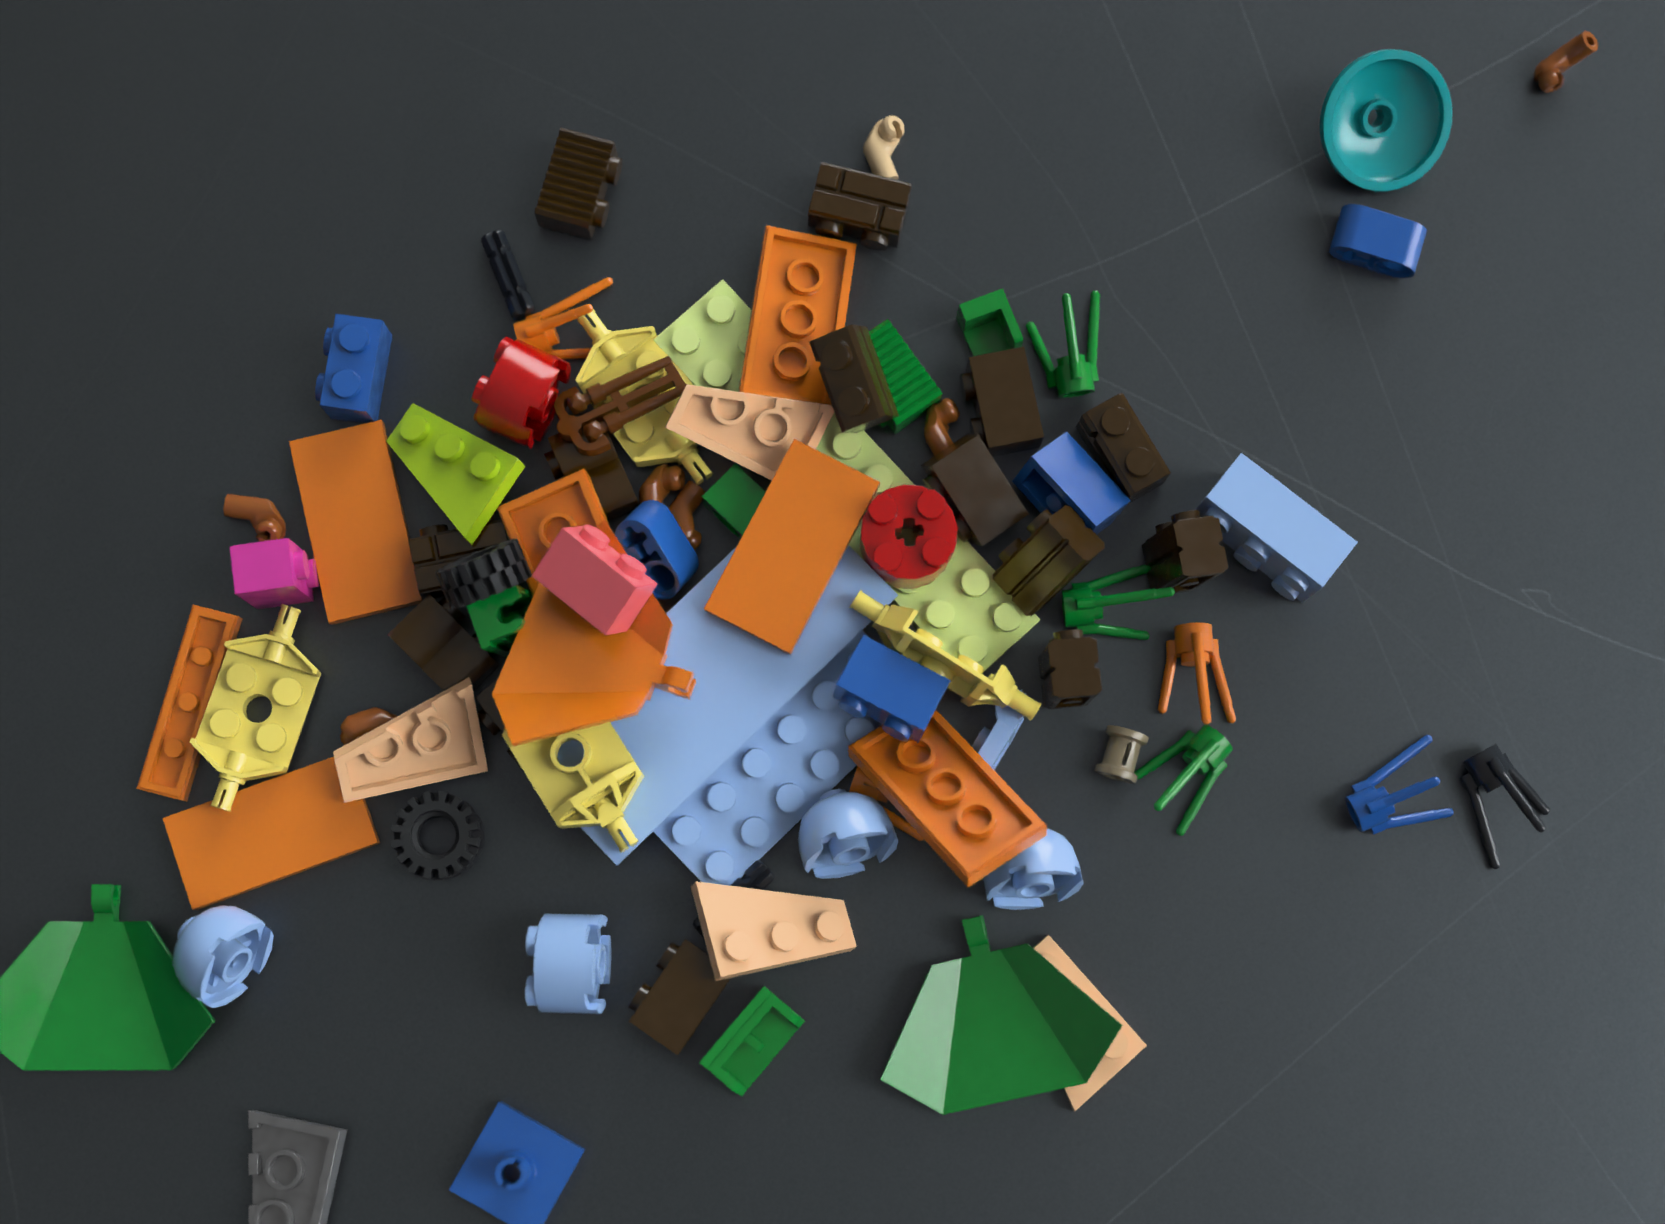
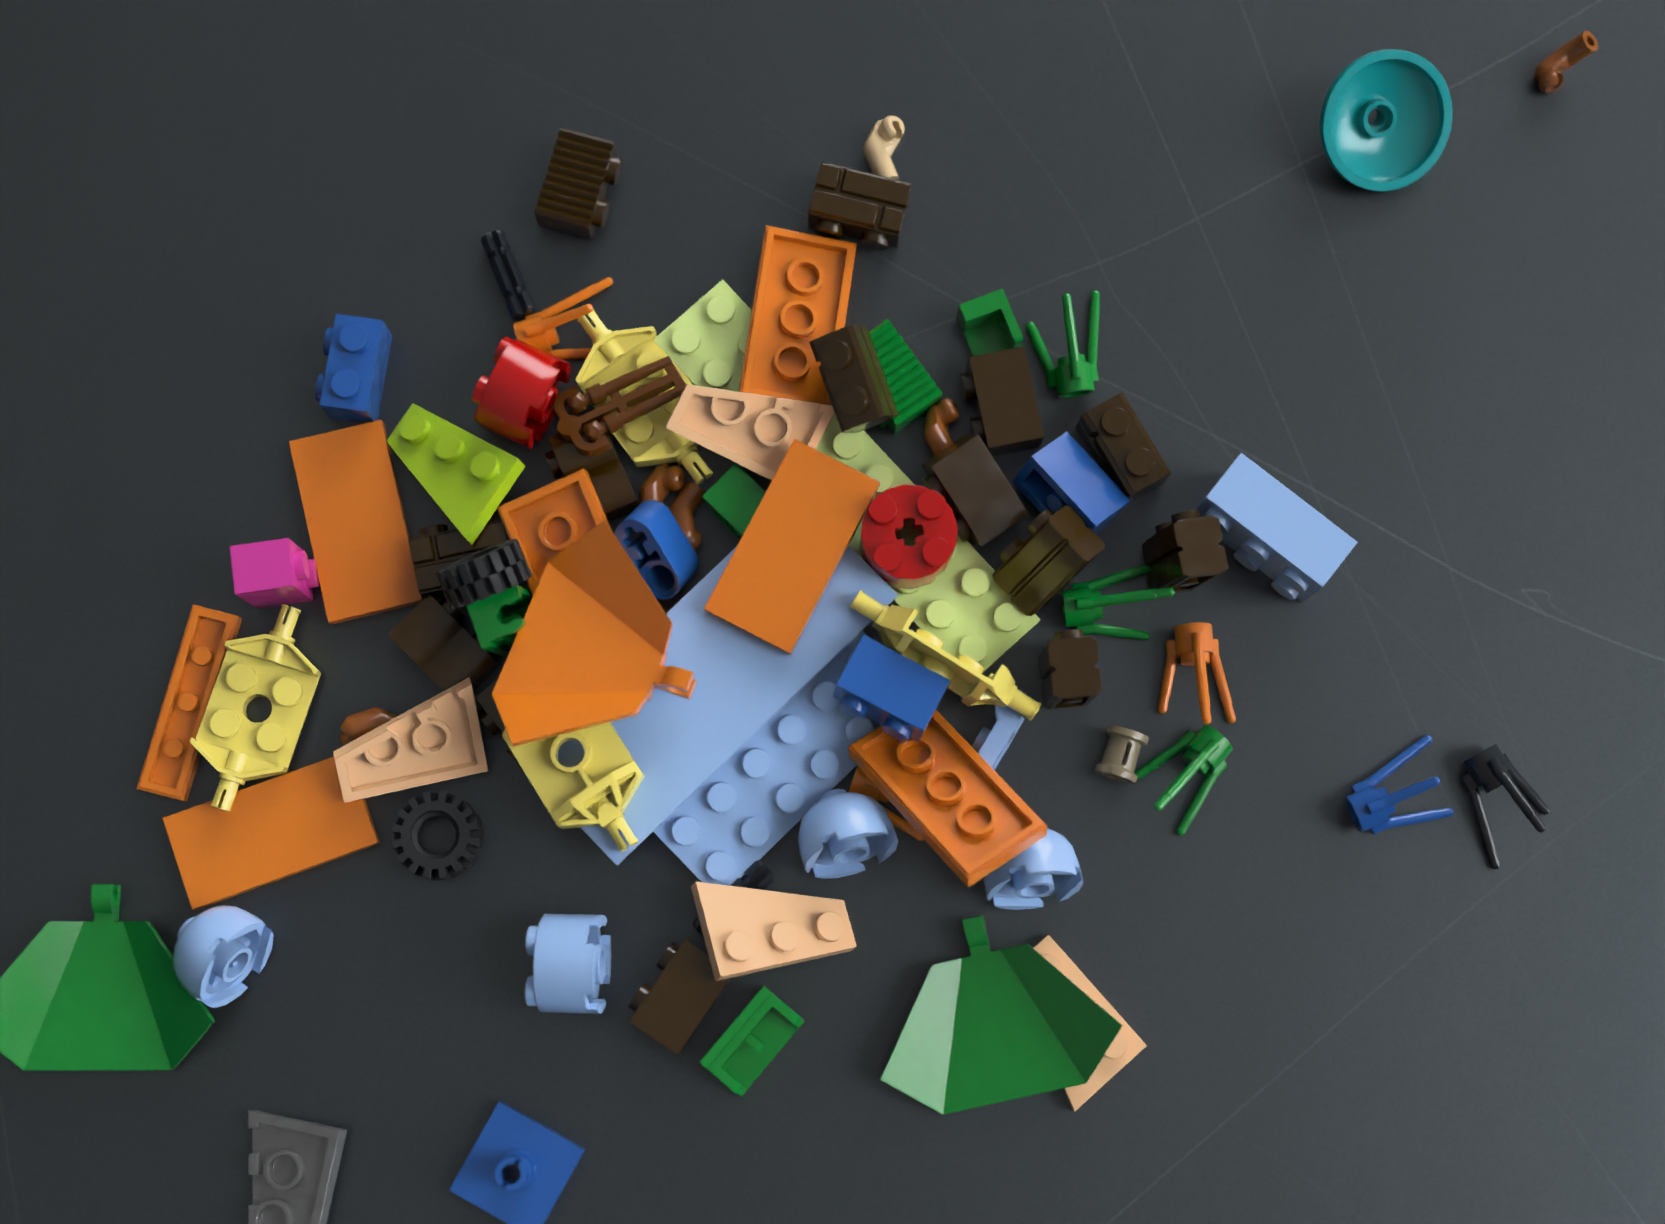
(261, 514): dark orange arm -> none
(595, 578): coral brick -> none
(1377, 241): blue beam -> none

